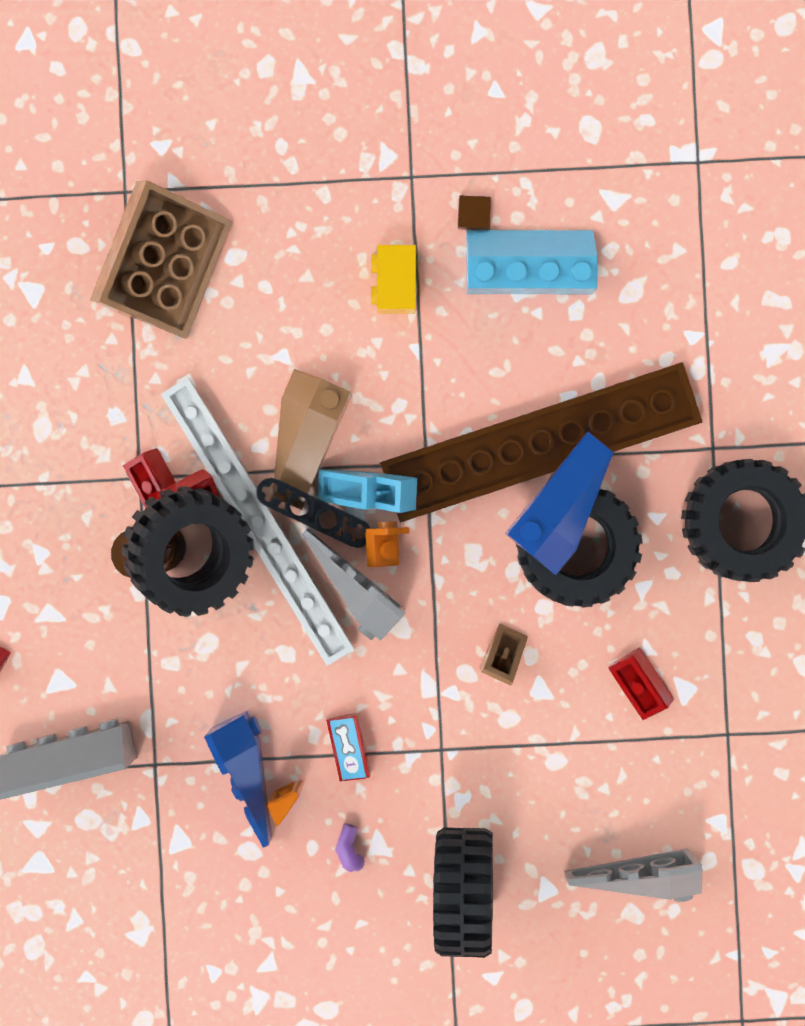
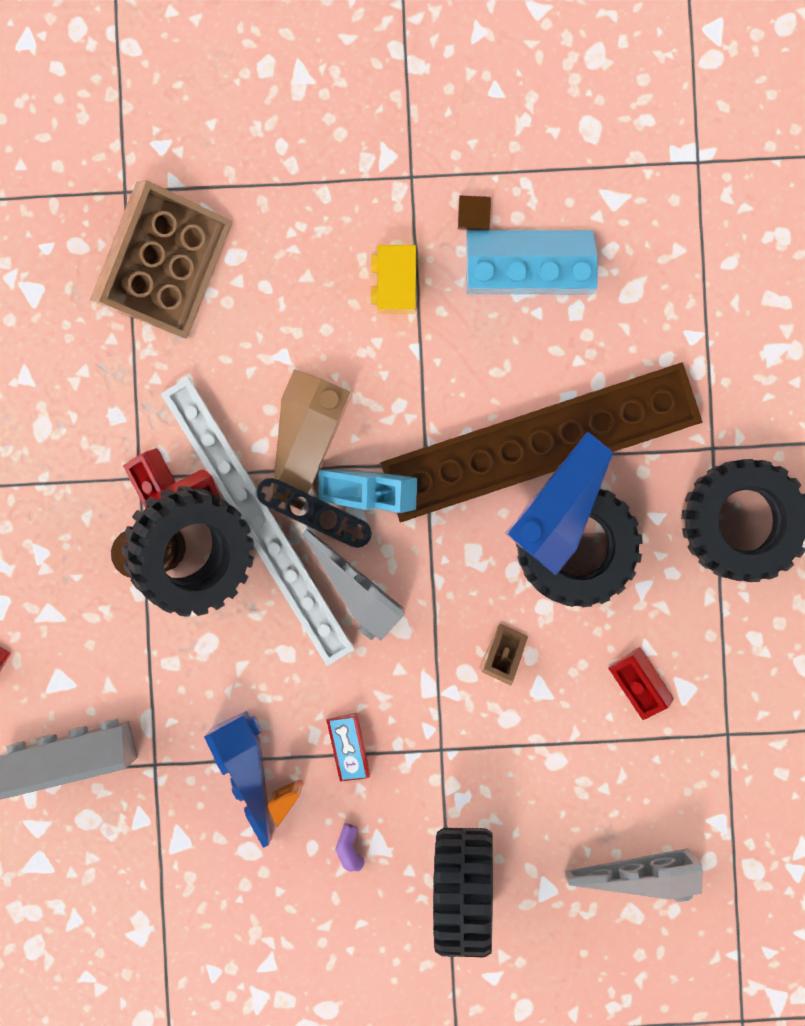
(383, 544): orange bracket -> none

